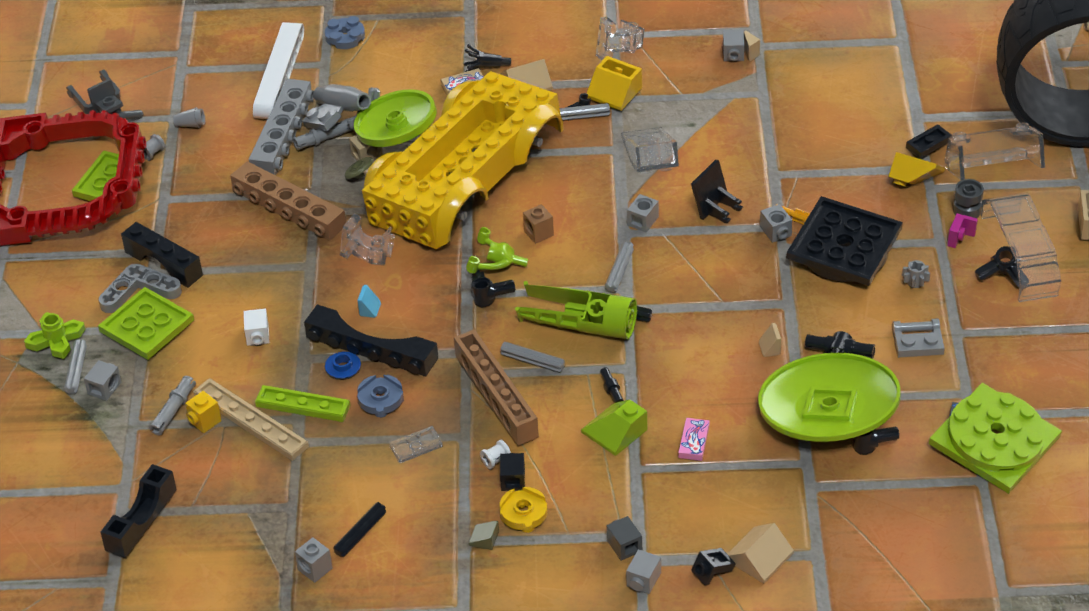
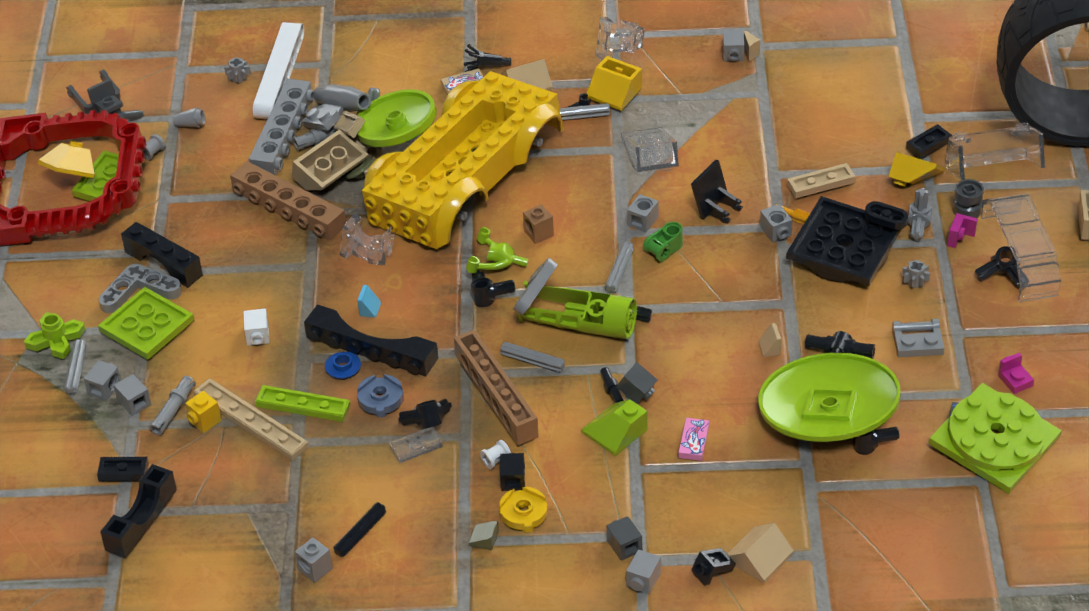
(69, 159): none -> yellow slope
(122, 468): none -> black plate
(132, 395): none -> light grey brick
(237, 70): none -> light grey gear
(327, 161): none -> tan slope
(349, 124): none -> tan tile
(351, 26): sand blue plate -> none
(426, 413): none -> black axle
(535, 283): none -> light grey beam
(637, 383): none -> dark grey brick
(666, 241): none -> bright green piece
(821, 180): none -> tan plate
(886, 215): none -> black plate
(919, 214): none -> light grey axle
(1014, 374): none -> dark pink bracket

